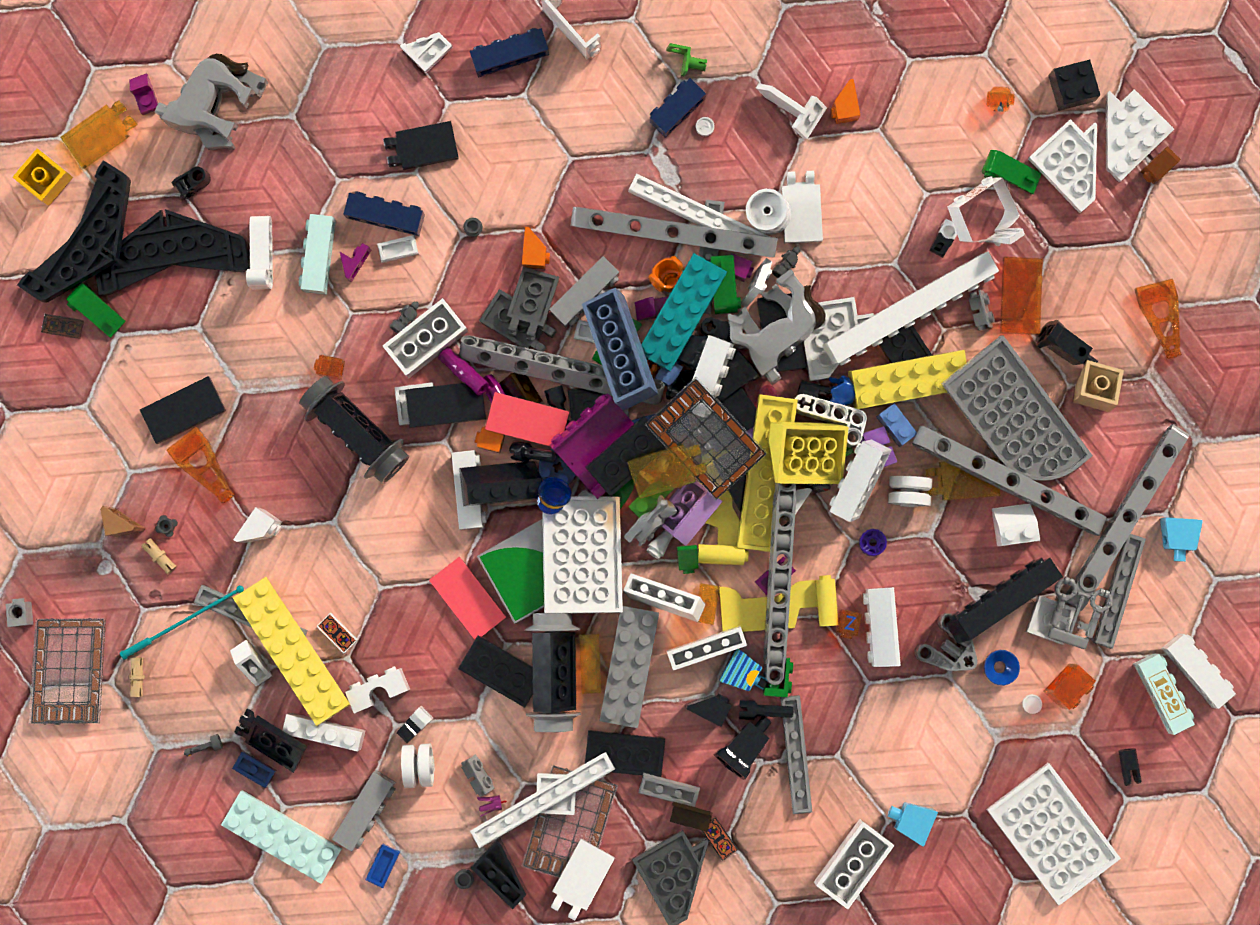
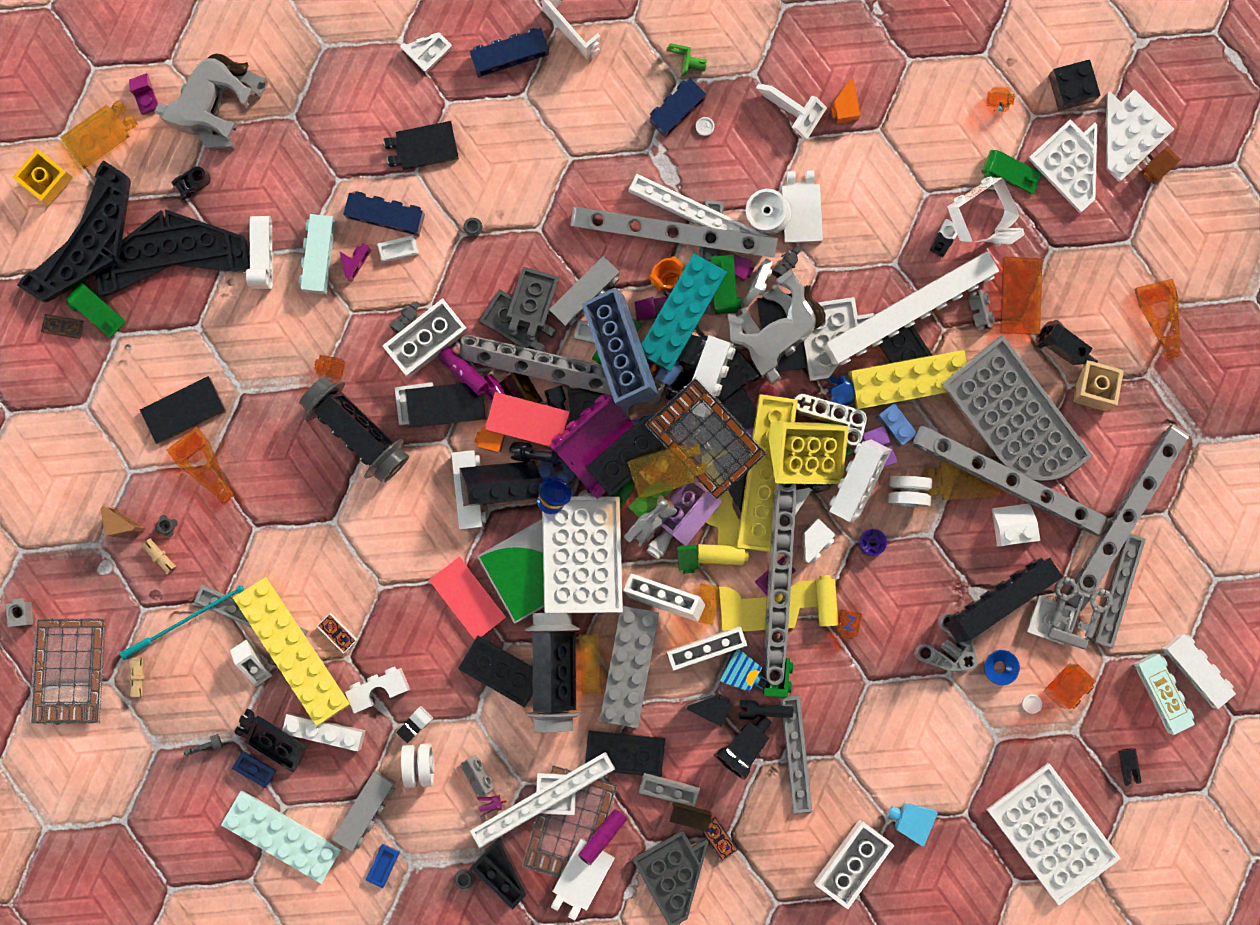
(258, 526): white slope -> none
(534, 251): orange slope -> none
(602, 837): none -> magenta axle
(721, 329): black piece -> none
(813, 389): black hinge -> none
(815, 538): none -> white slope
(882, 627): white slope -> none
(1180, 535): medium azure torso -> none

